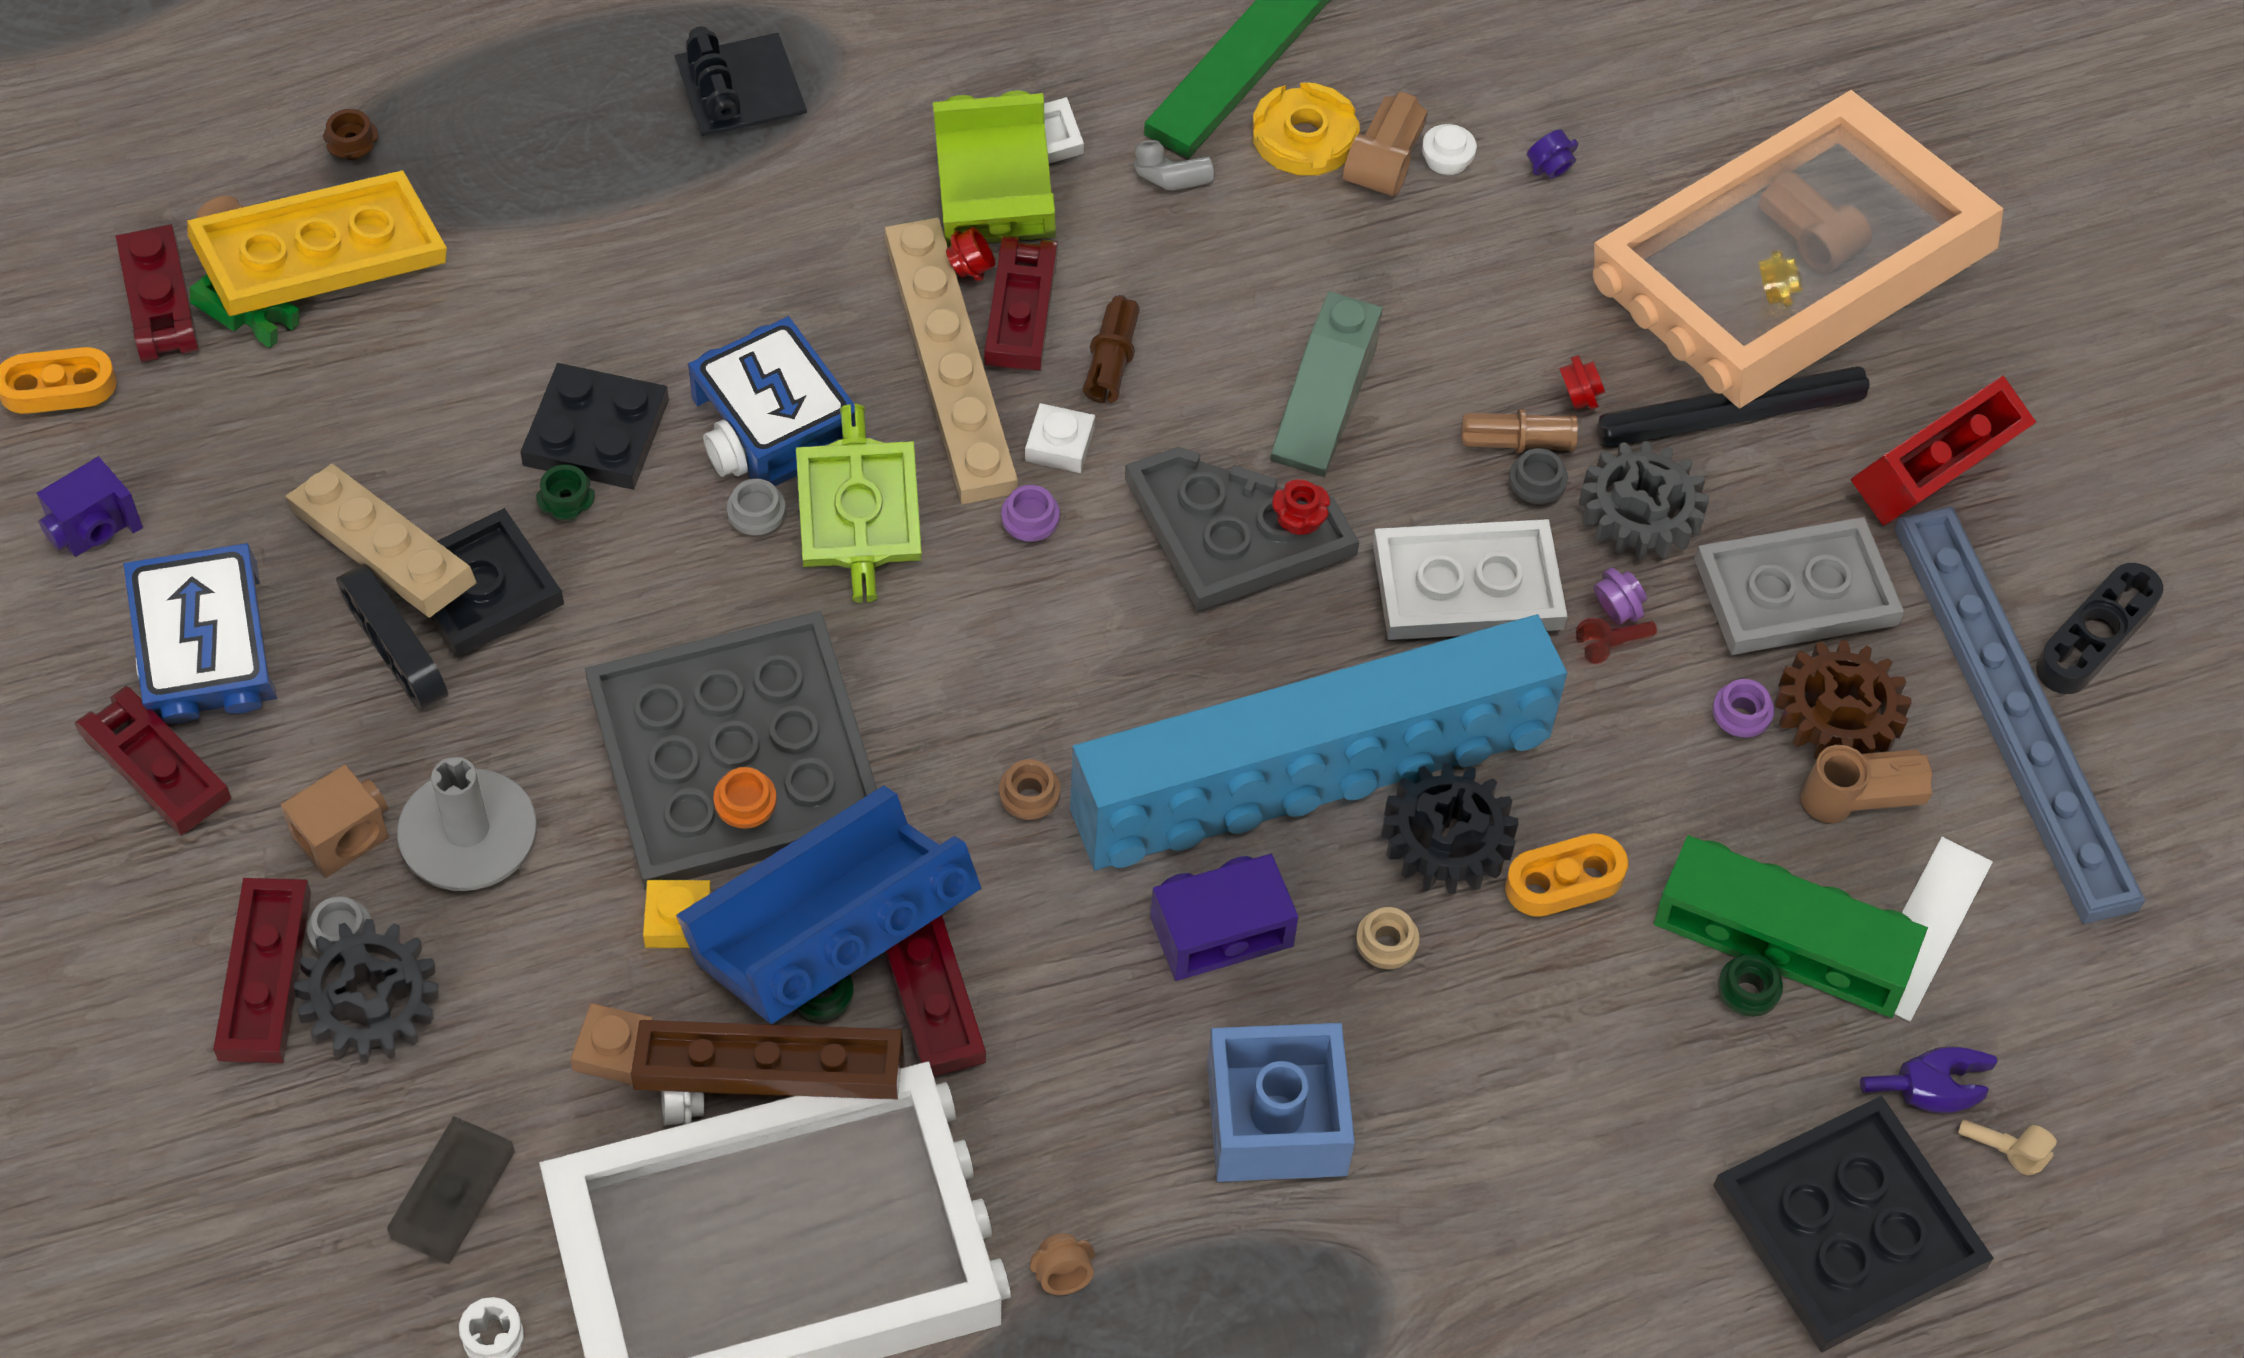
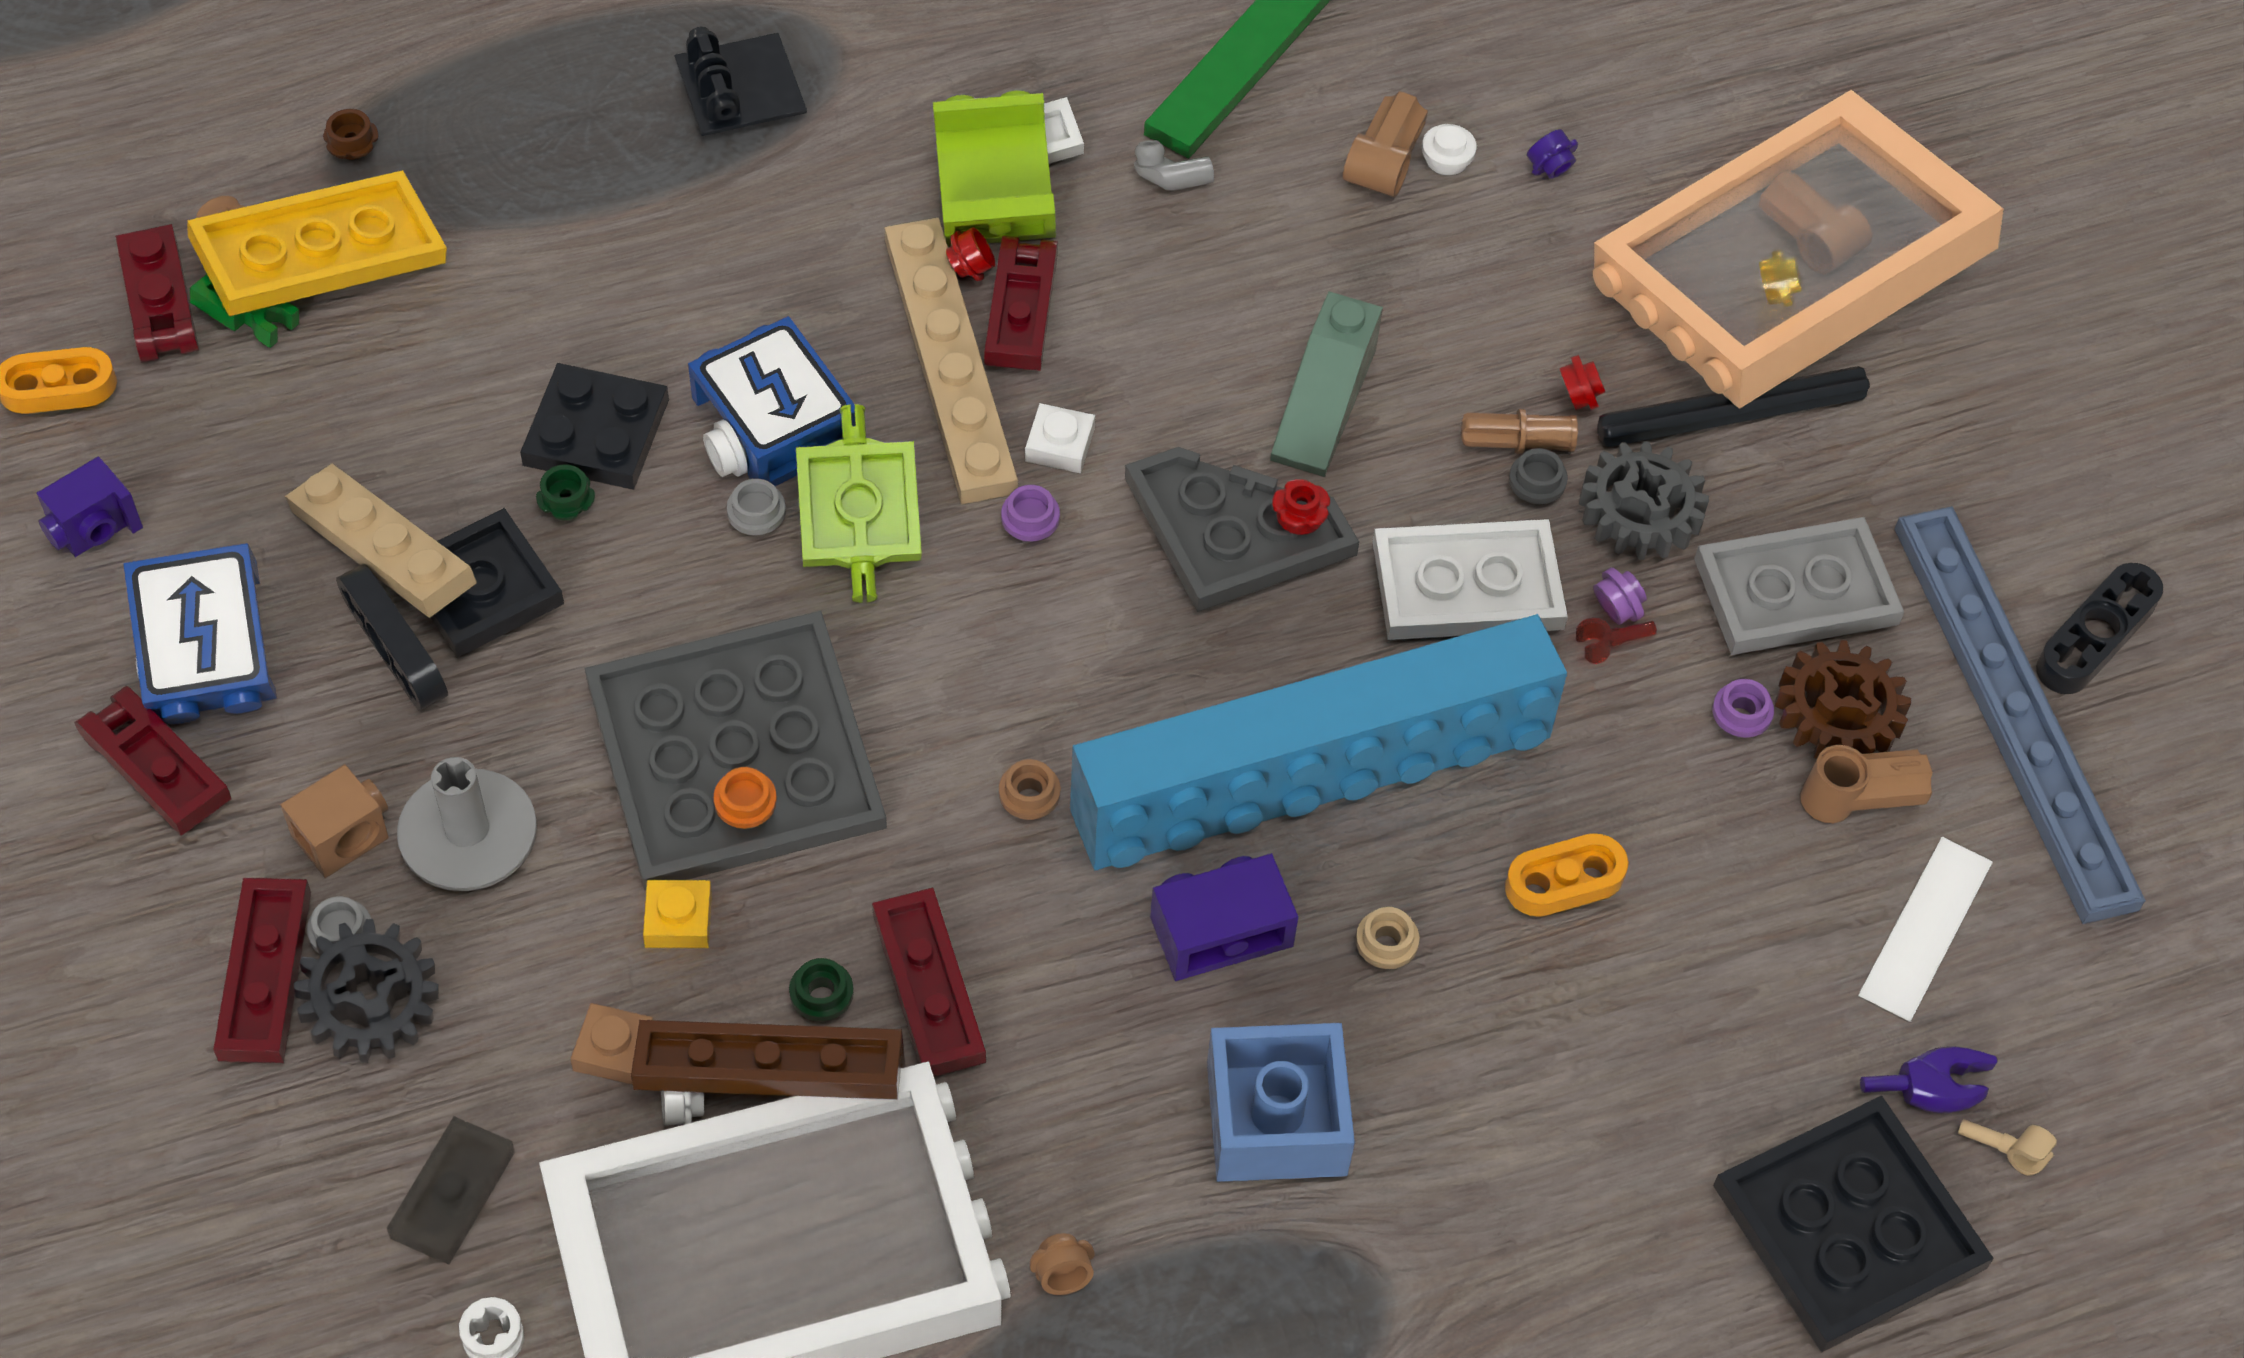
(826, 905): blue panel -> none
(1111, 350): reddish brown axle -> none
(1300, 151): yellow tile -> none
(1475, 844): black gear -> none
(1756, 971): dark green plate -> none
(1799, 926): green brick -> none
(1943, 450): red brick -> none

